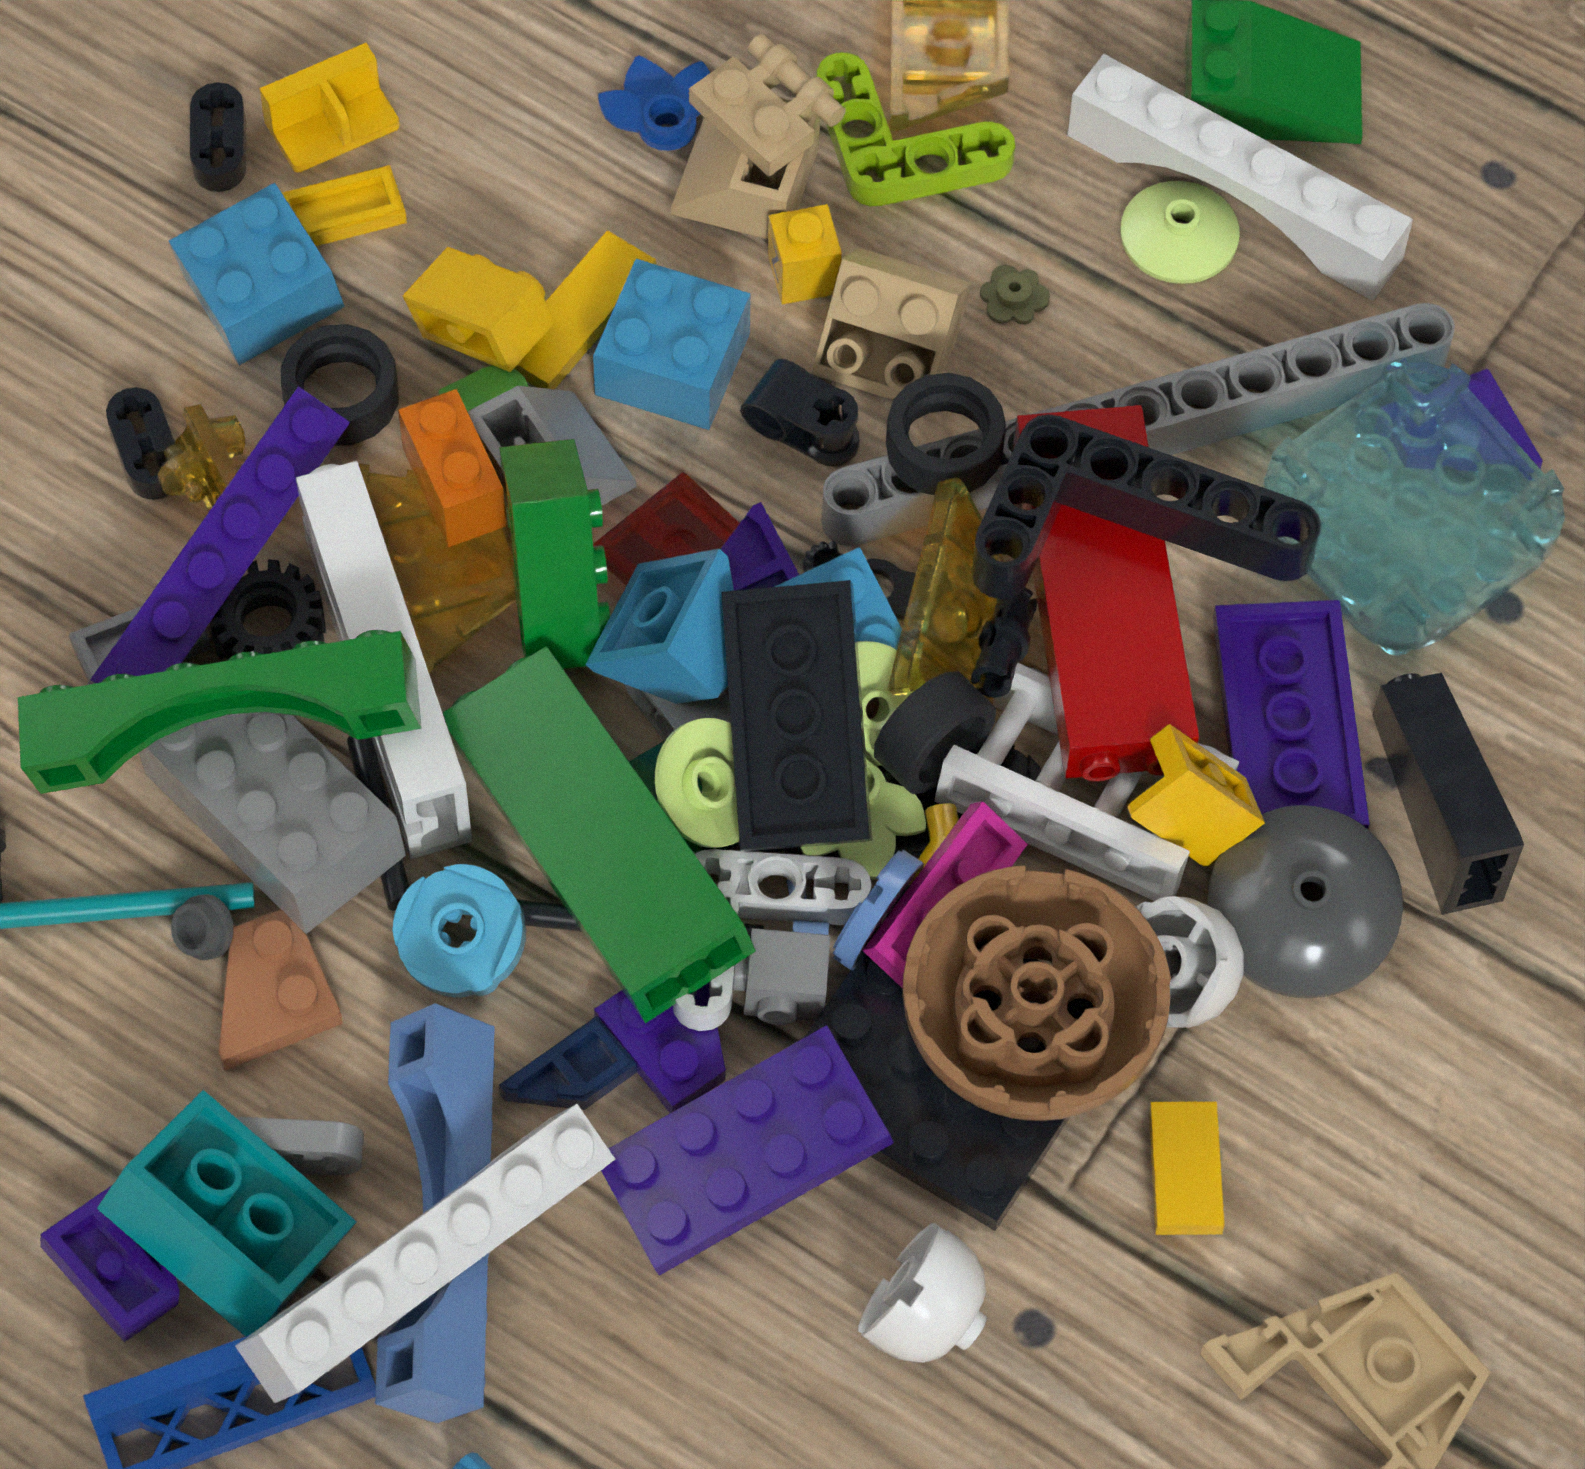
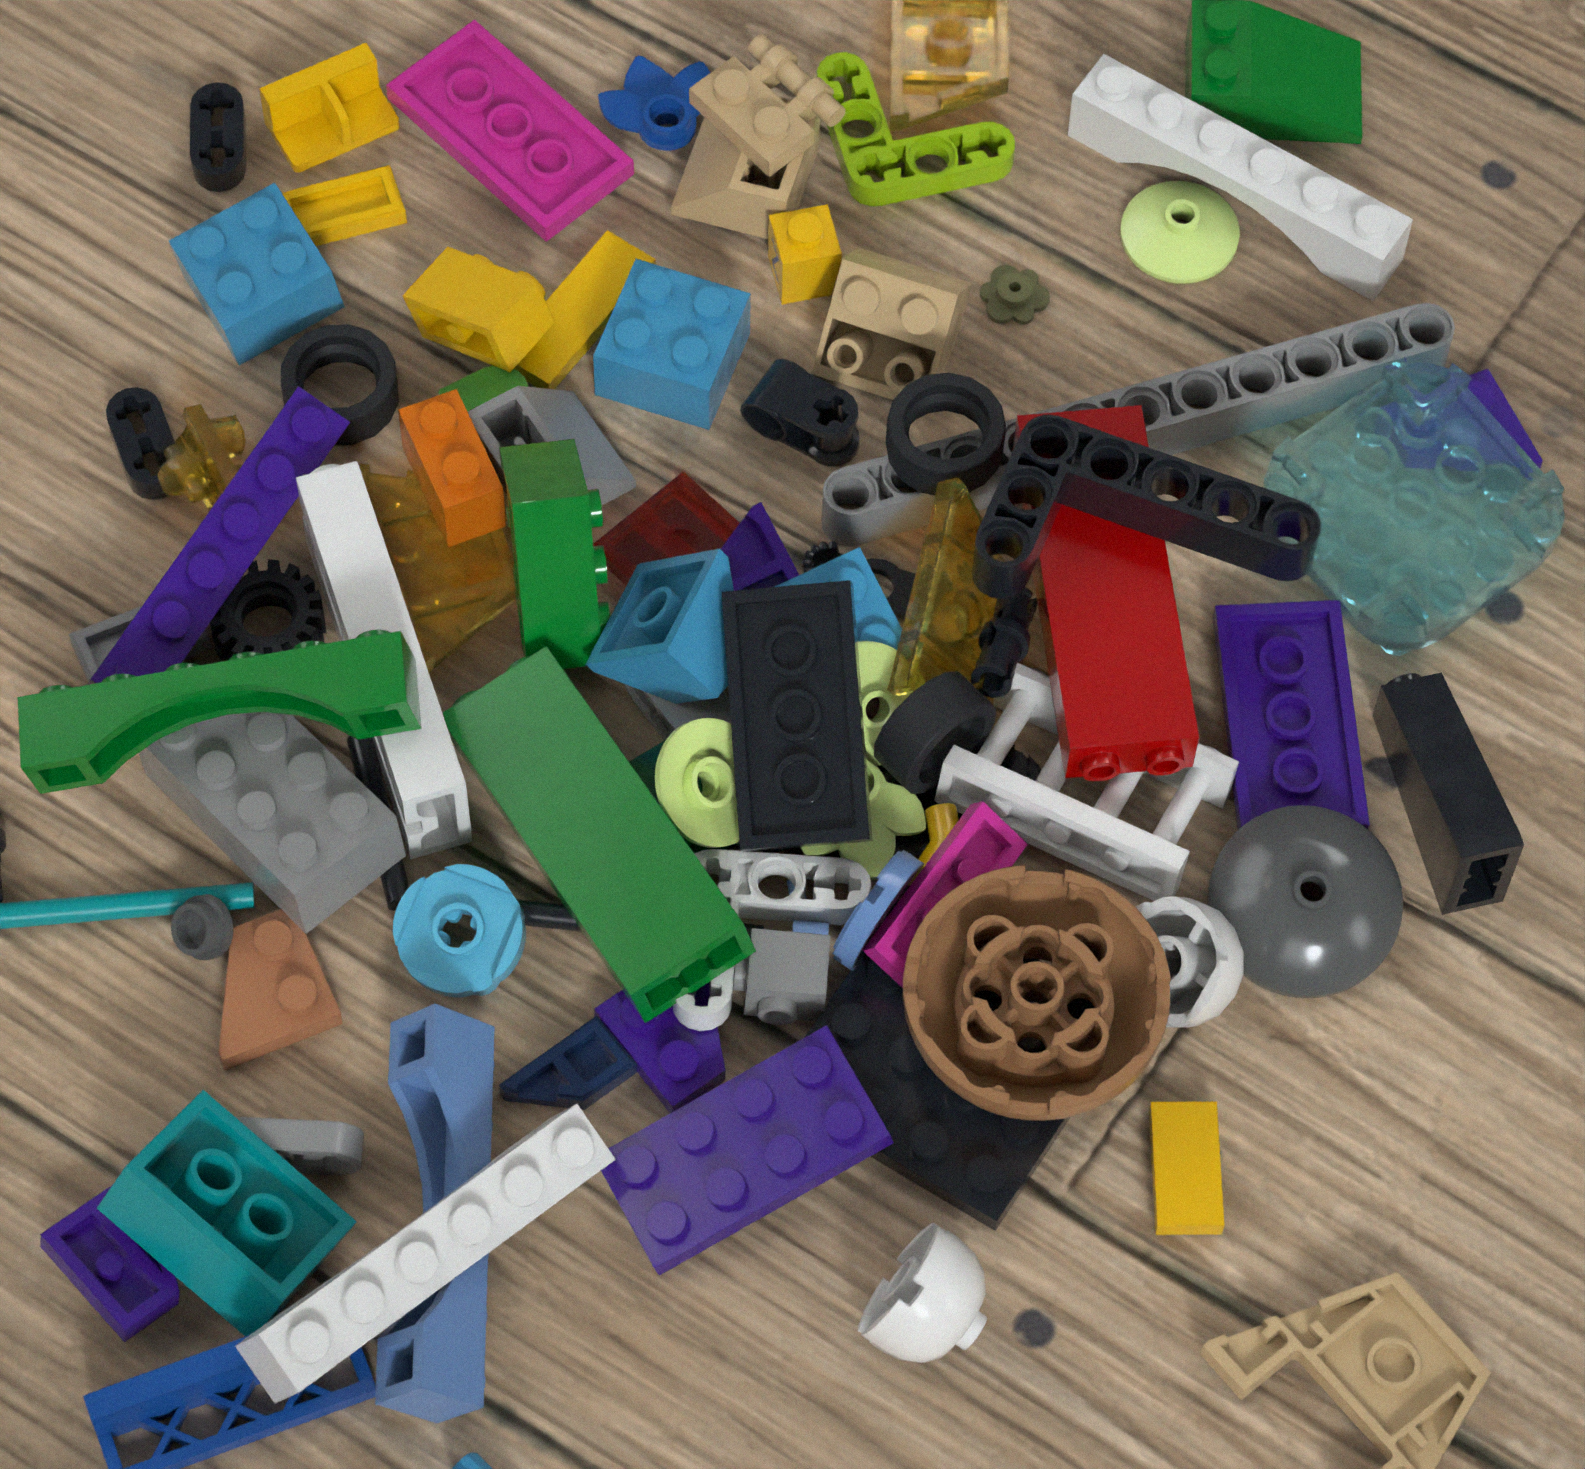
(510, 130): none -> dark pink plate
(1198, 801): yellow panel -> none

